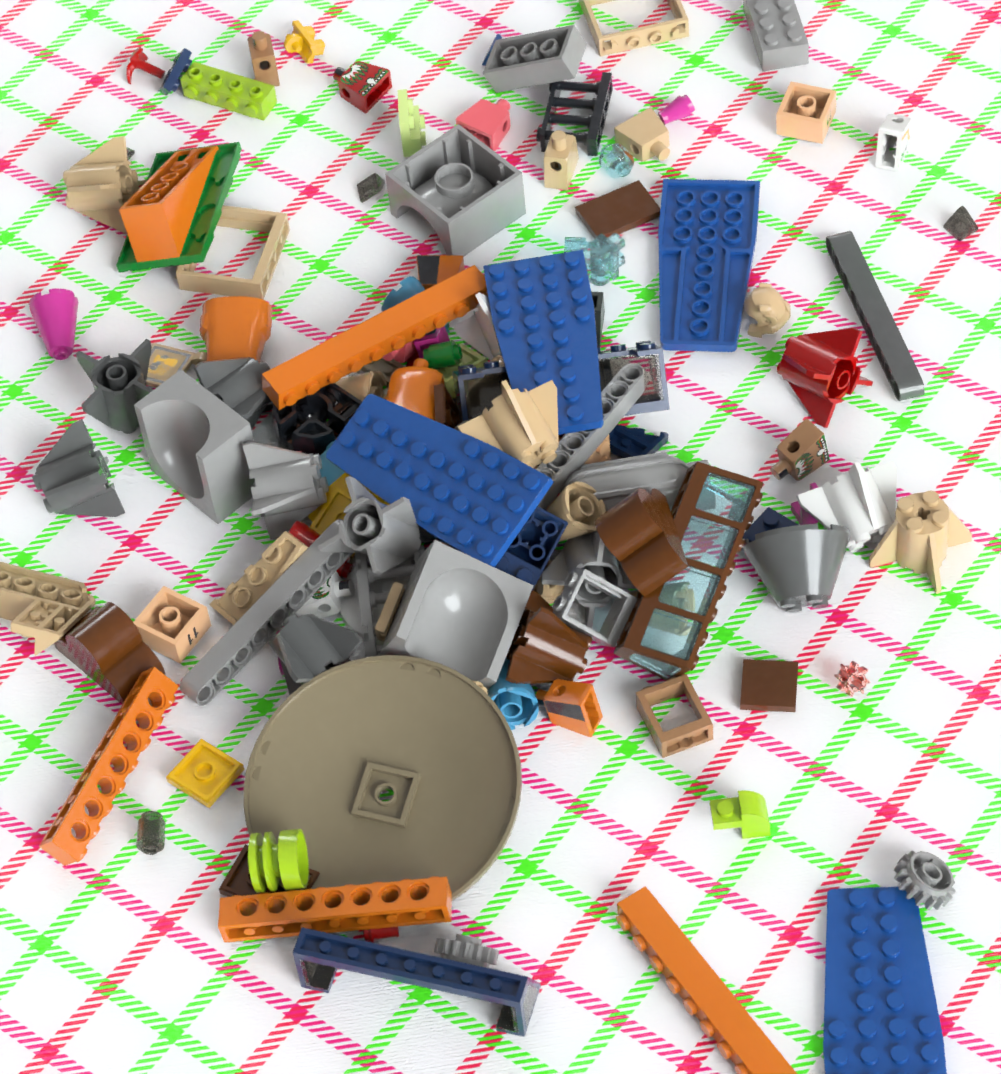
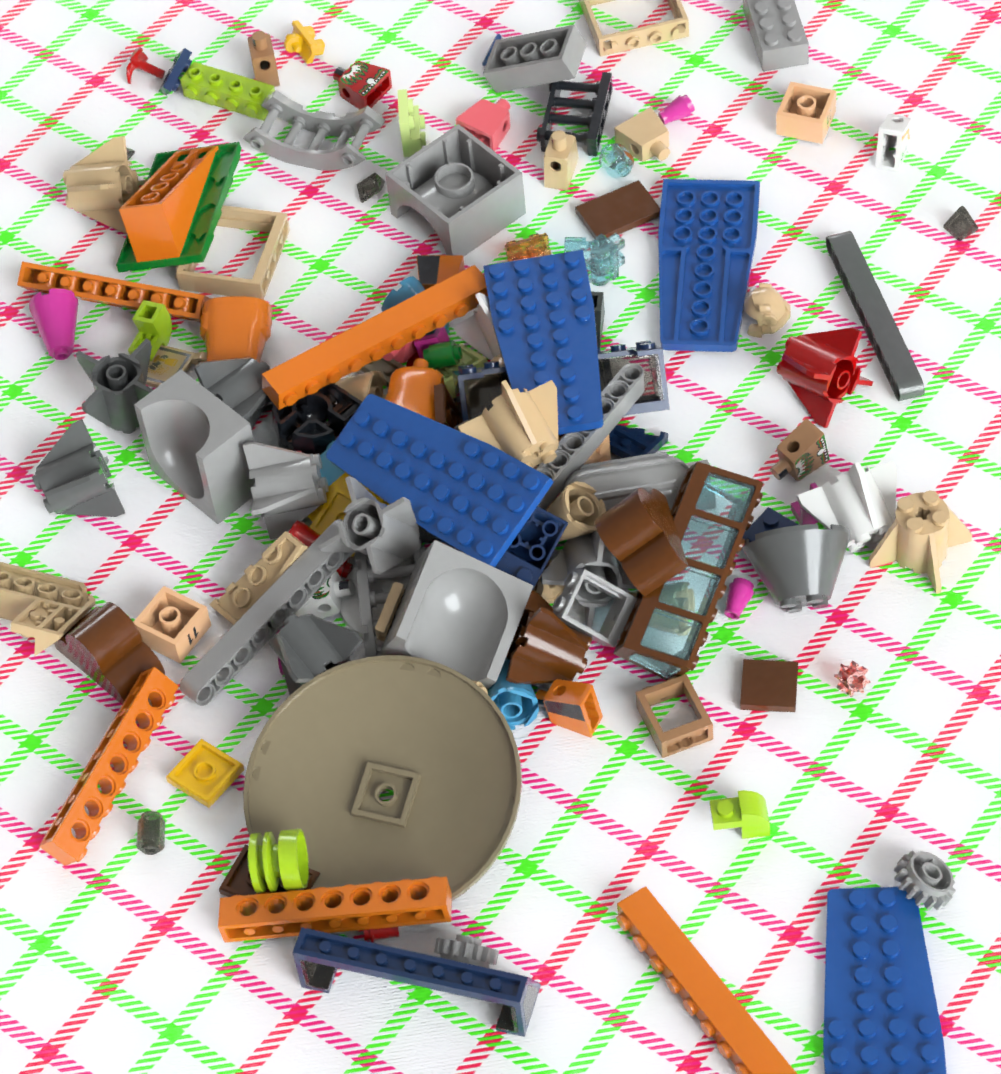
(110, 290): none -> orange brick
(153, 324): none -> lime brick
(323, 124): none -> light grey fence
(531, 247): none -> clear orange hips
(739, 594): none -> dark pink cone

